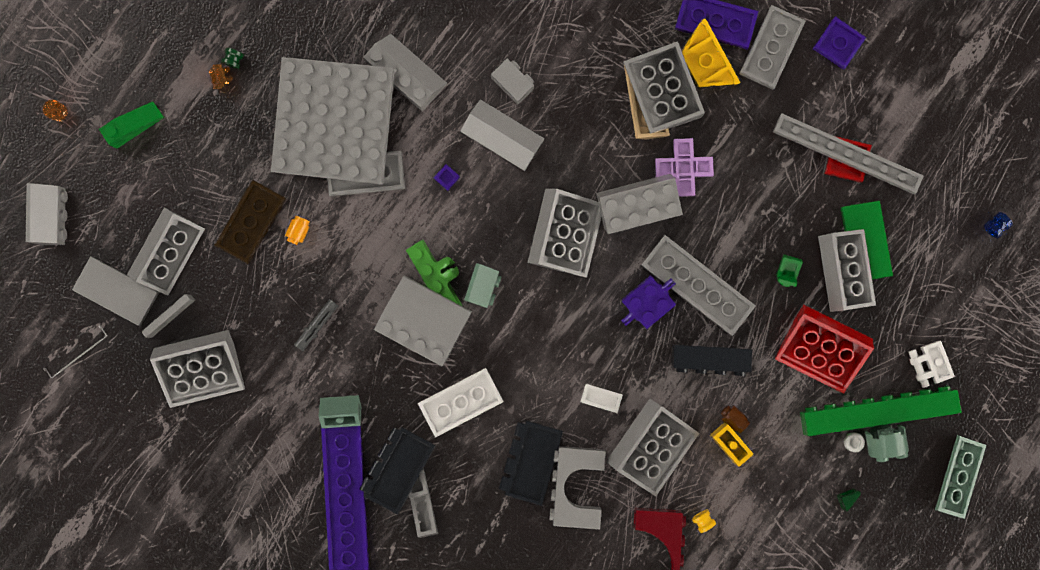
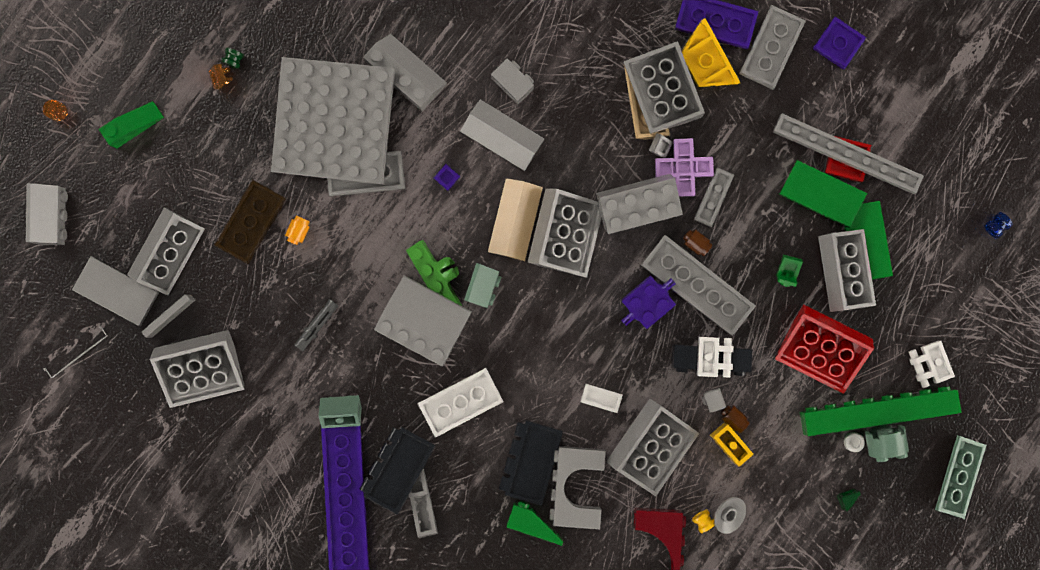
(515, 219): none -> tan slope
(529, 522): none -> green slope
(660, 146): none -> light grey tile
(697, 242): none -> reddish brown brick
(708, 357): none -> white plate
(713, 197): none -> light grey tile
(714, 400): none -> light grey piece
(730, 515): none -> light grey dish
(823, 194): none -> green tile

